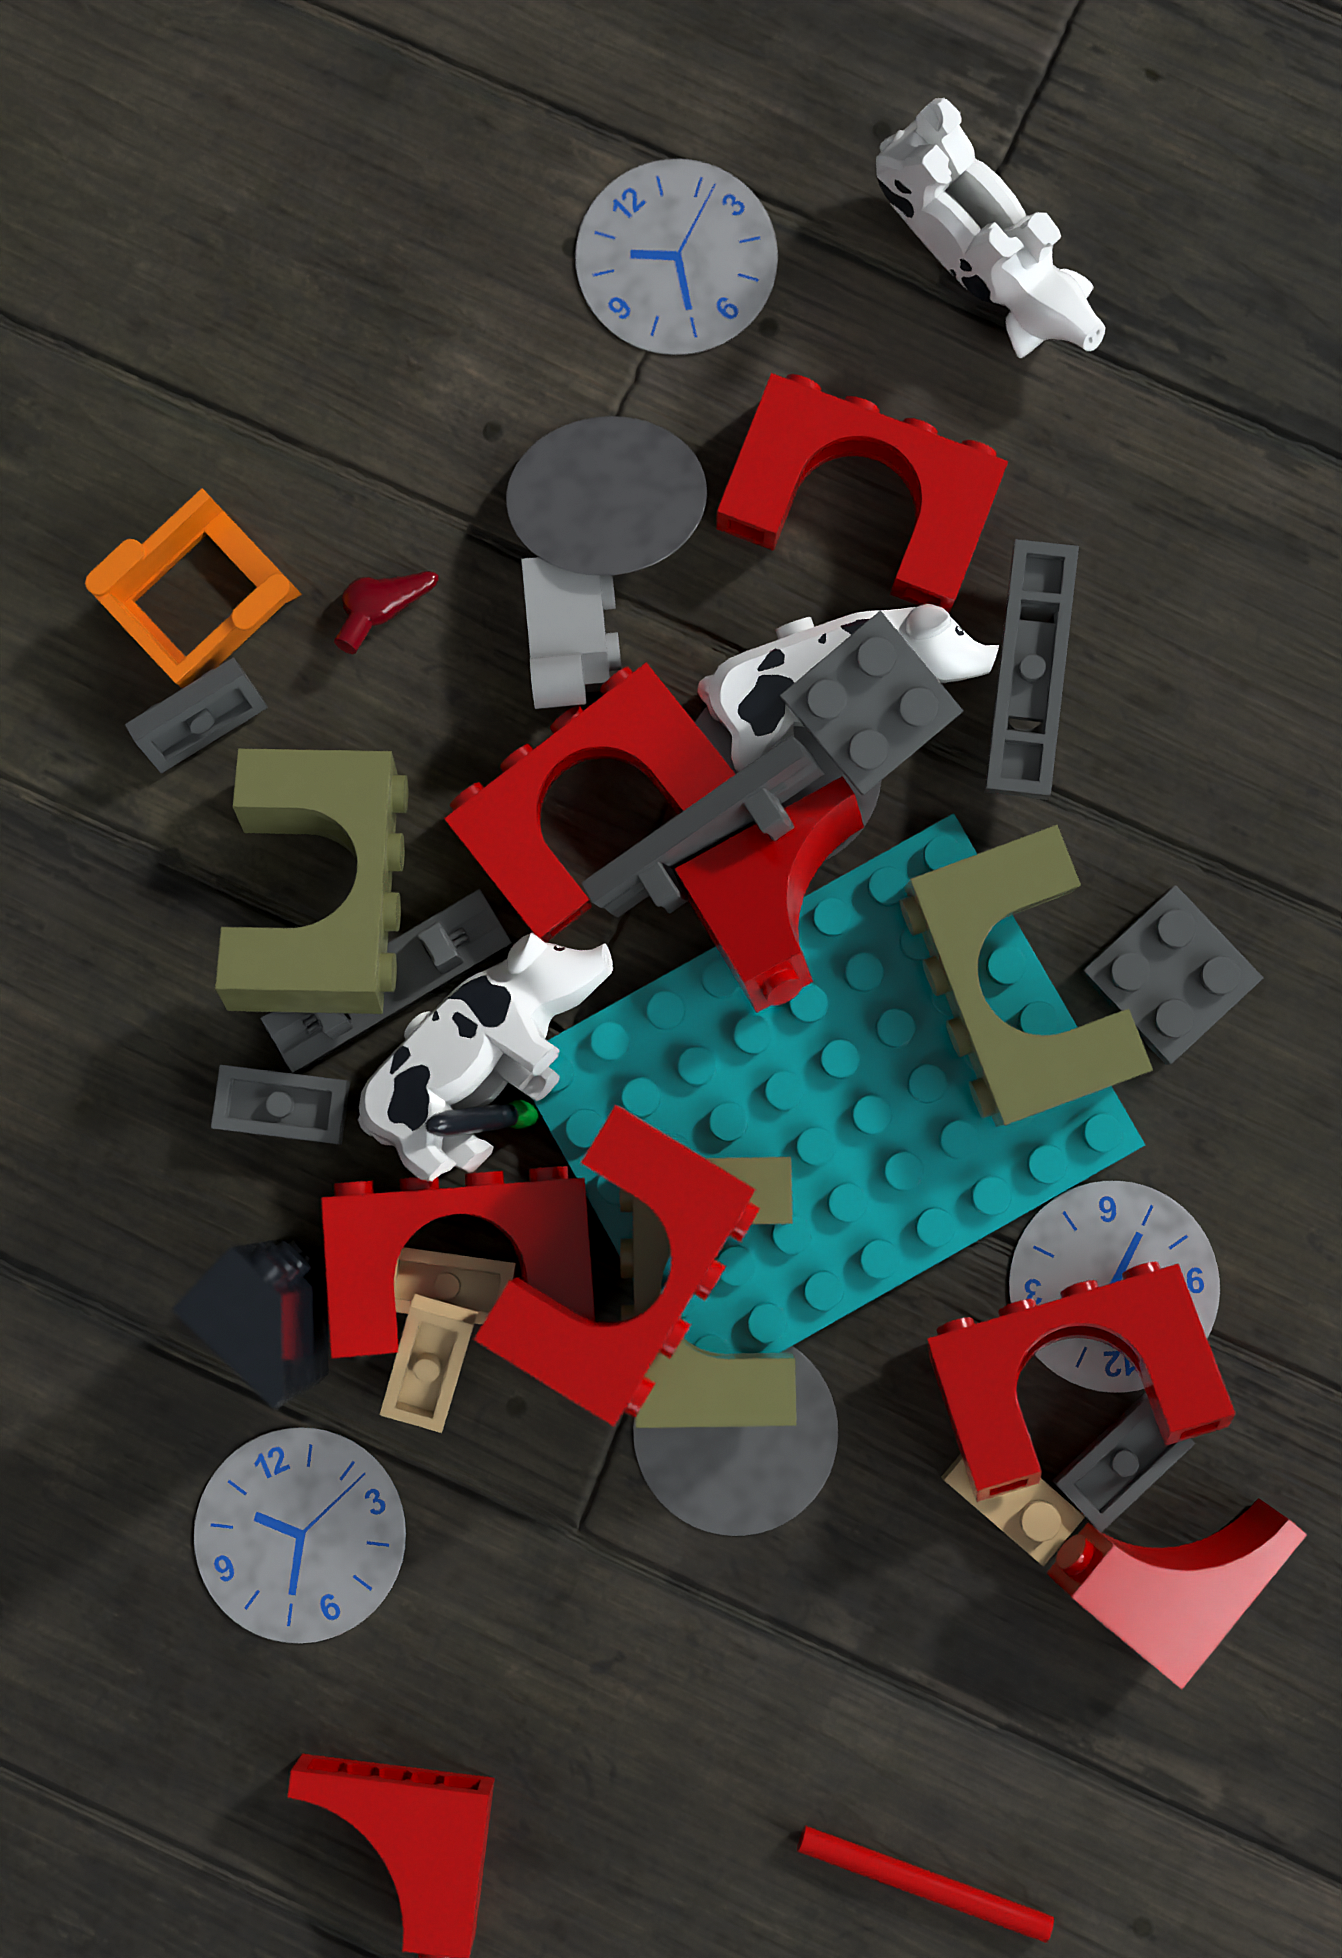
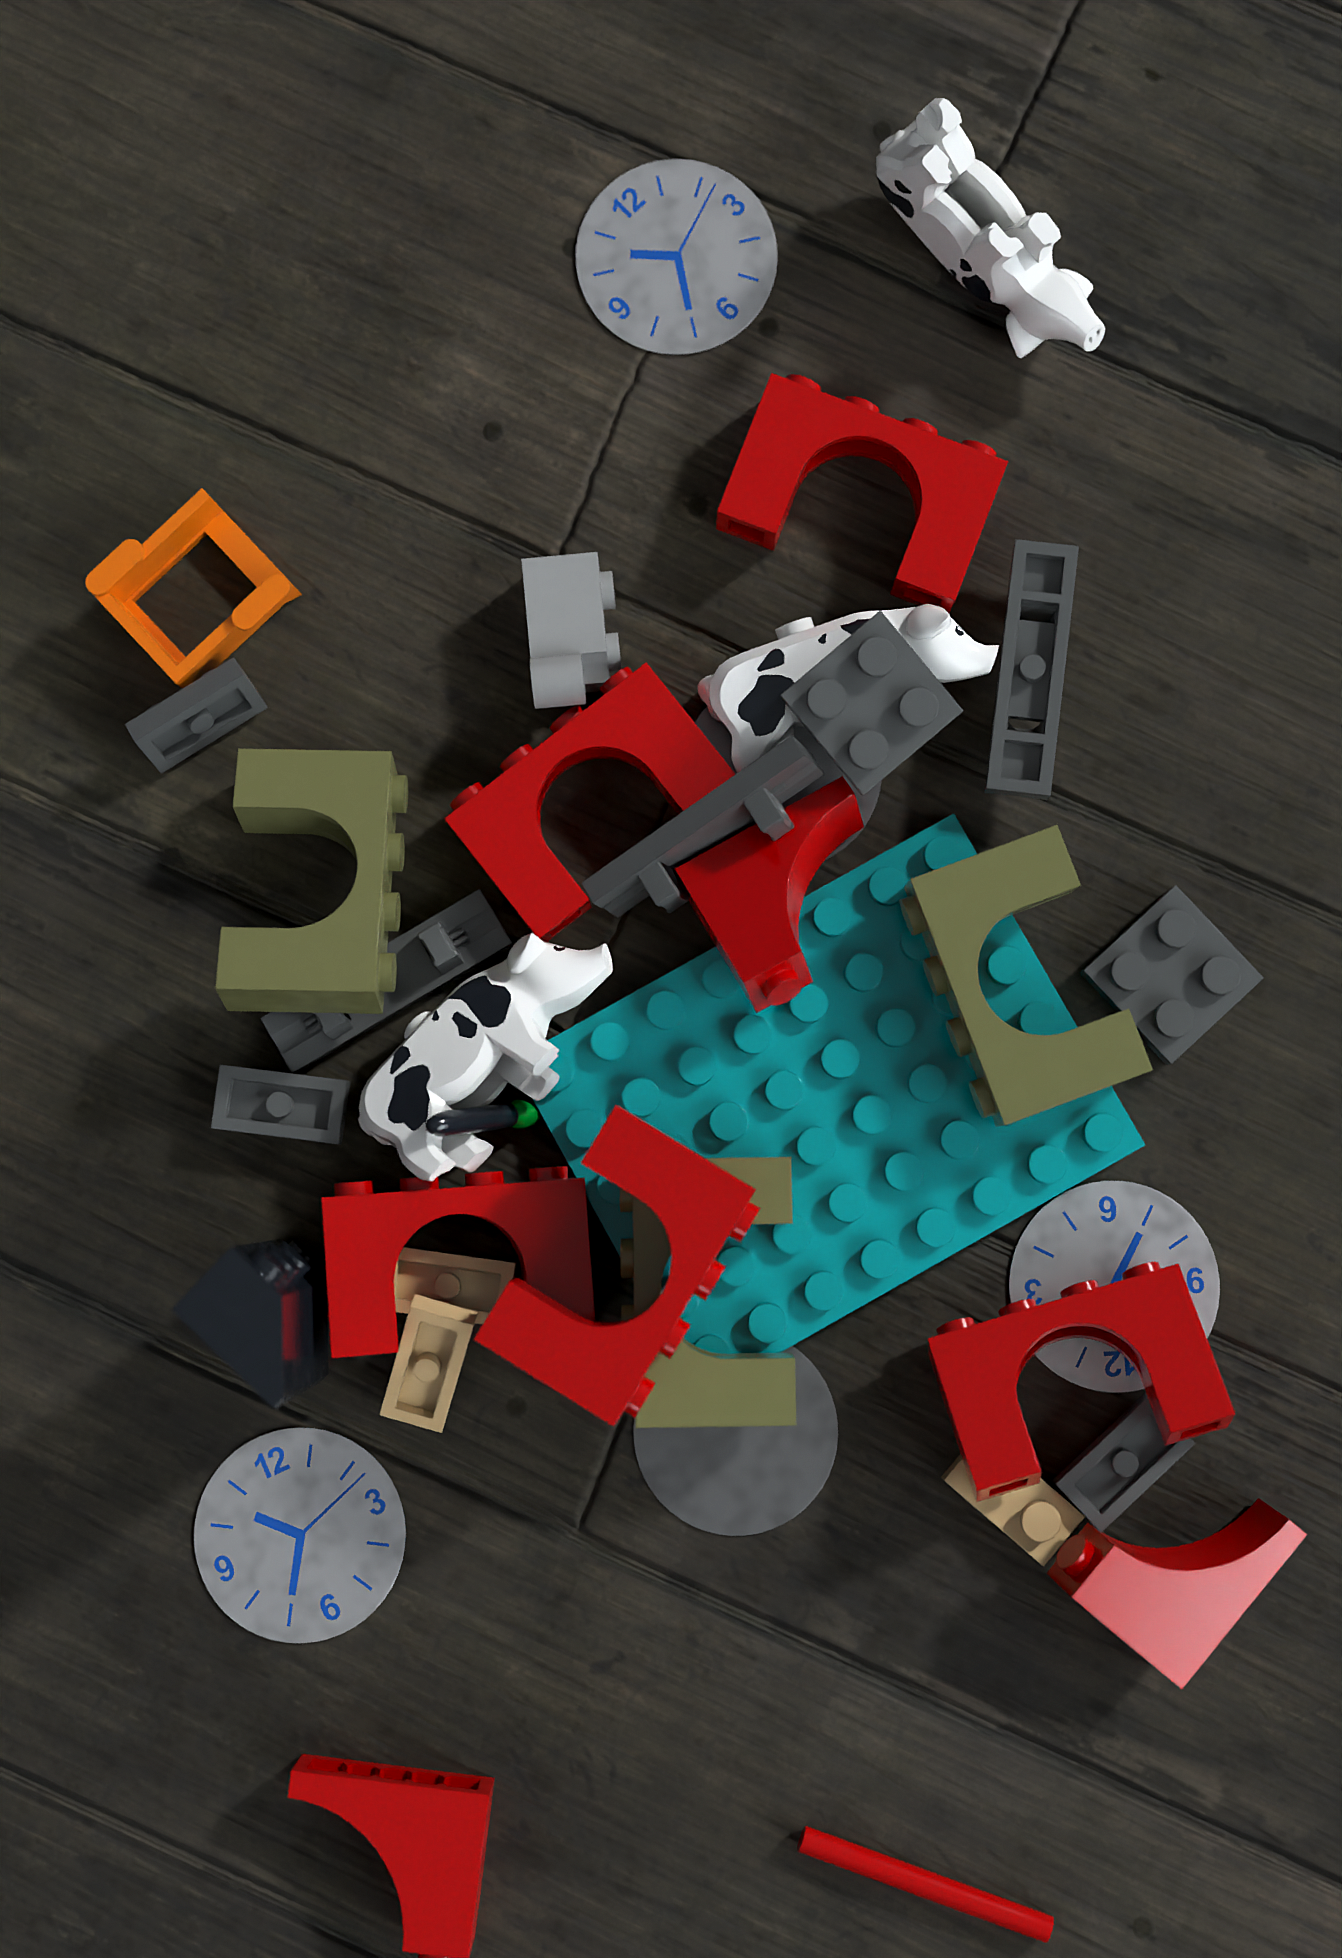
(376, 601): dark red animal -> none
(606, 496): flat silver sticker -> none

